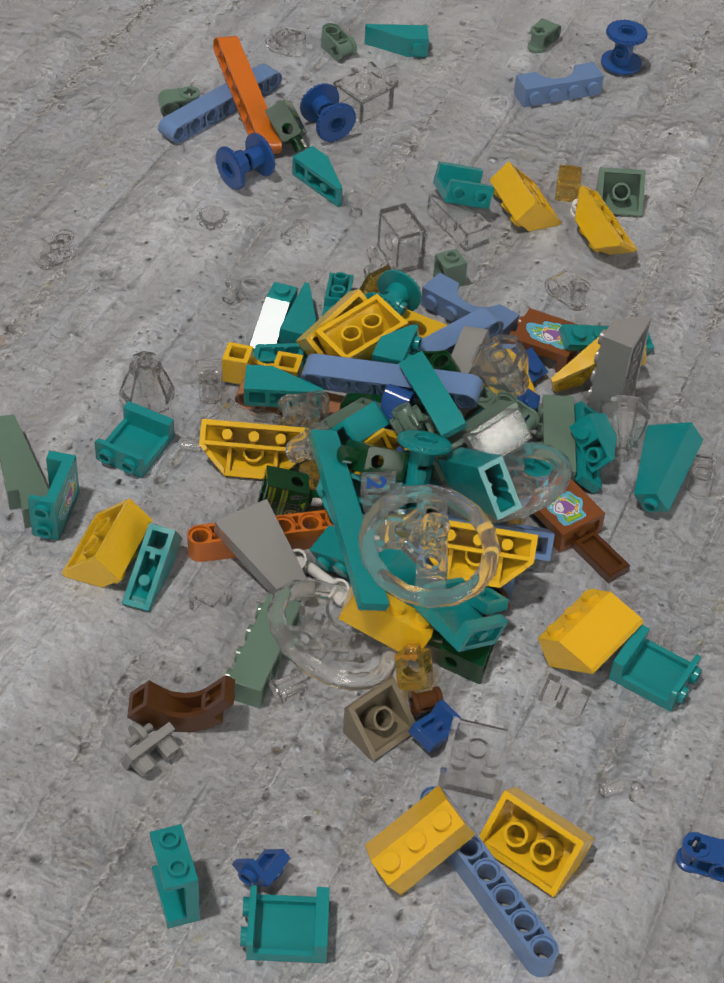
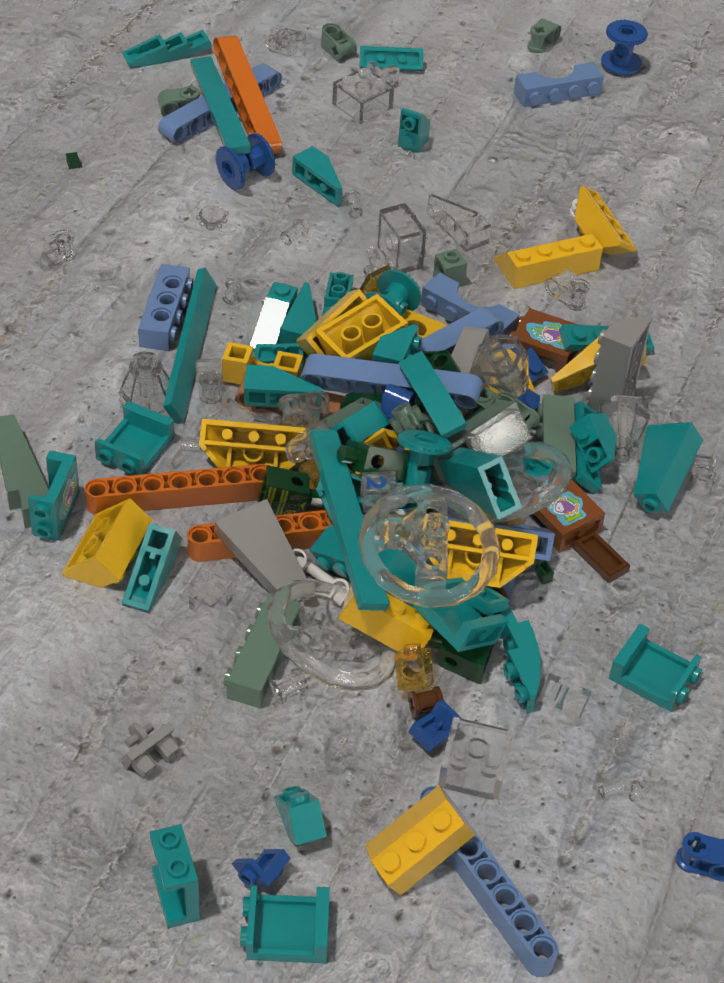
(72, 160): none -> dark green piece
(161, 51): none -> teal slope
(165, 307): none -> medium blue brick
(177, 488): none -> orange beam
(184, 711): reddish brown arch -> none
(189, 346): none -> teal tile
(220, 105): none -> teal tile
(282, 116): dark green torso -> none
(300, 815): none -> teal slope
(323, 106): blue hose -> none
(378, 719): dark tan slope -> none
(398, 39): teal slope -> none
(404, 58): none -> teal plate
(413, 130): none -> teal slope
(462, 185): teal panel -> none
(522, 659): none -> teal slope
(523, 199): yellow slope -> none
(535, 840): yellow slope -> none
(540, 262): none -> yellow slope
(544, 572): none -> dark green piece
(568, 183): clear yellow brick -> none
(588, 632): yellow slope -> none
(622, 190): sand green slope -> none

